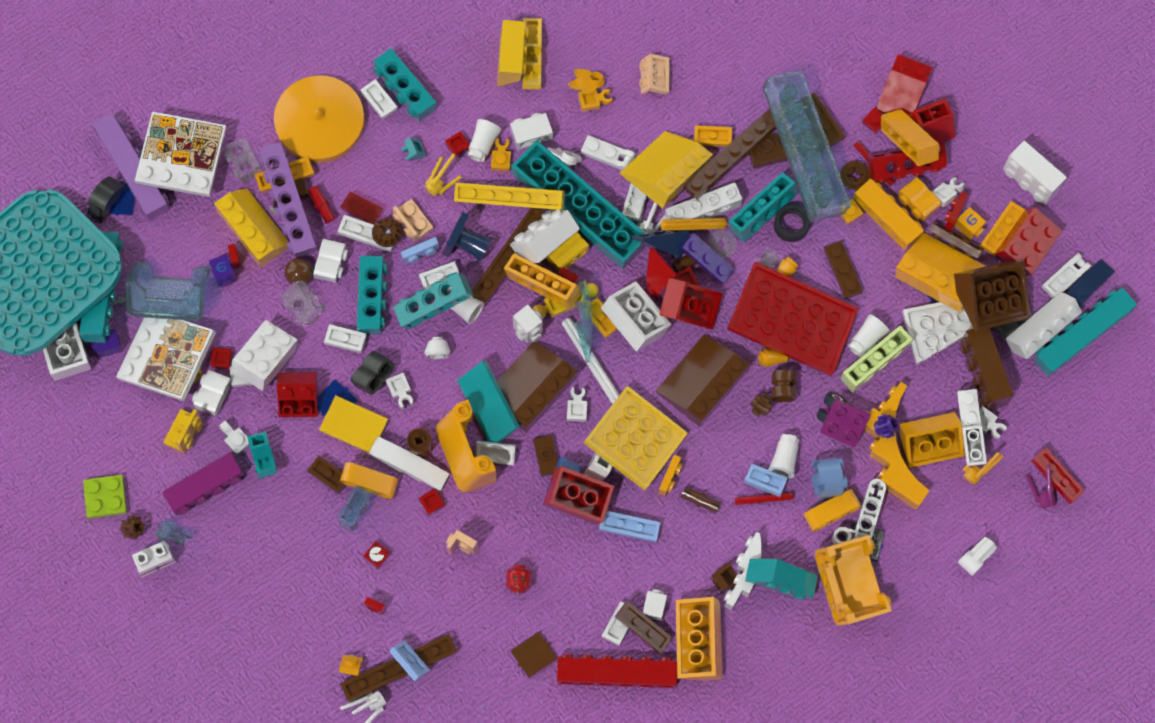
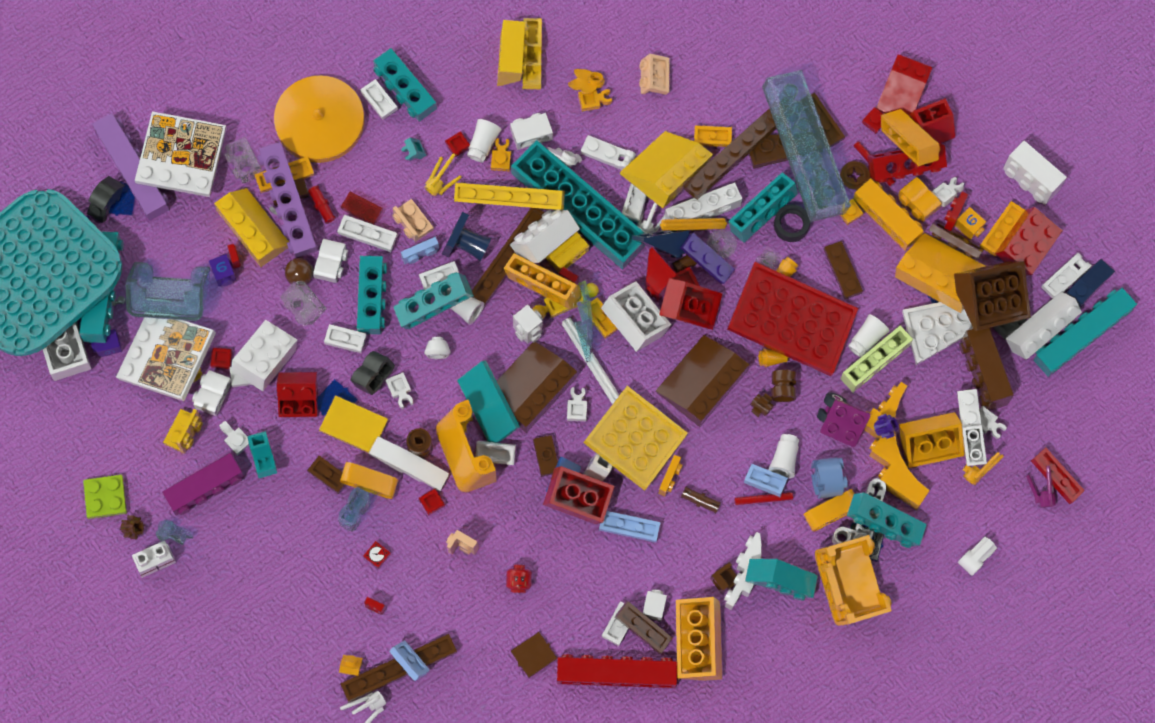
(386, 240): reddish brown gear -> none
(880, 512): none -> teal brick

